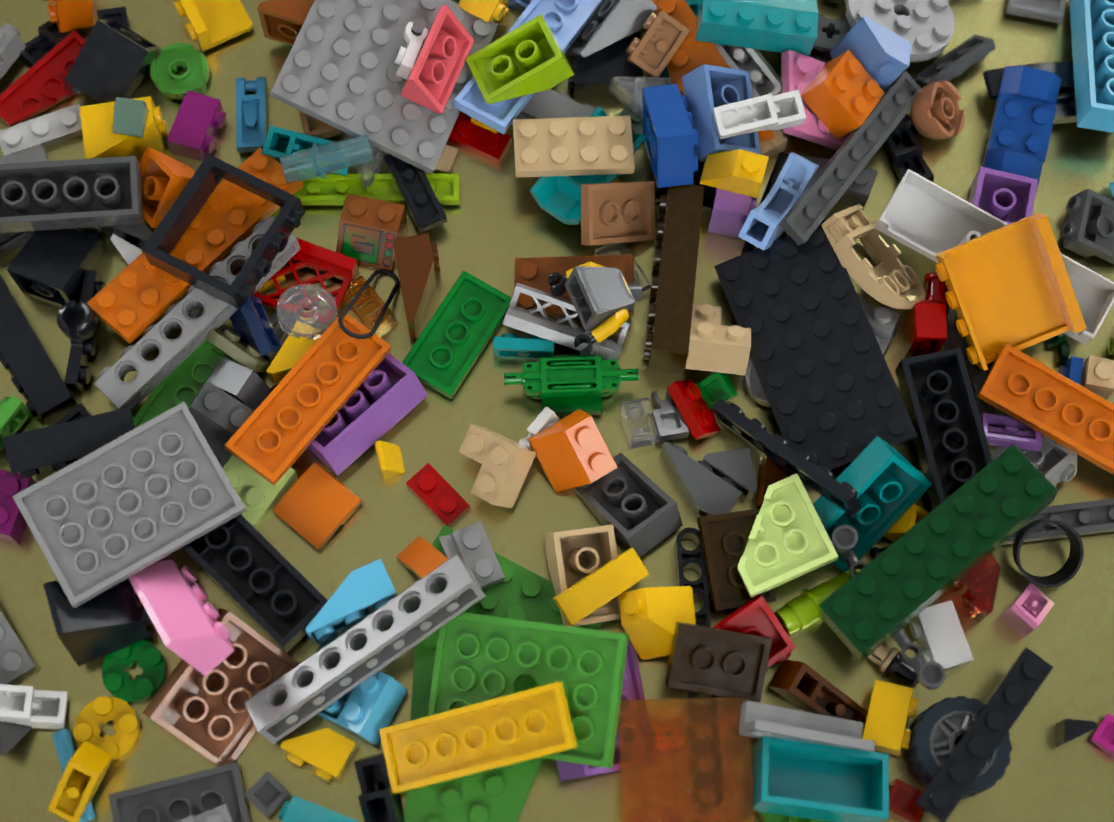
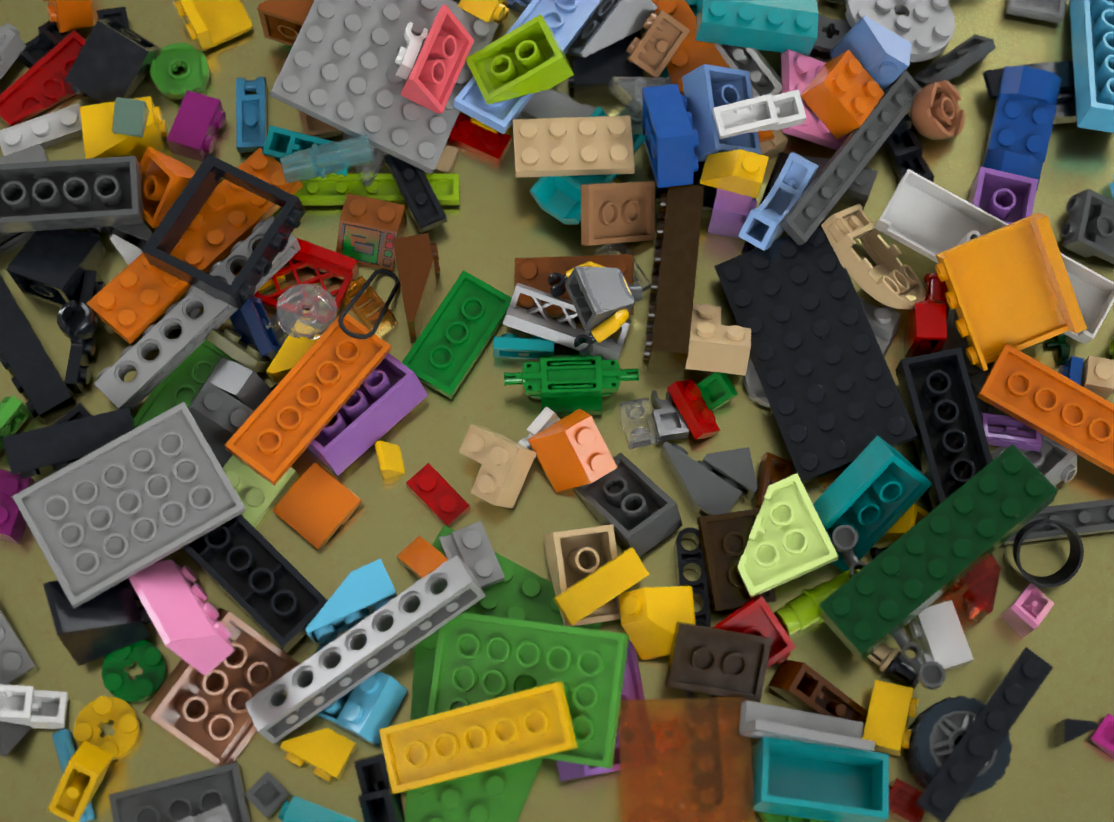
(793, 461): black plate -> none

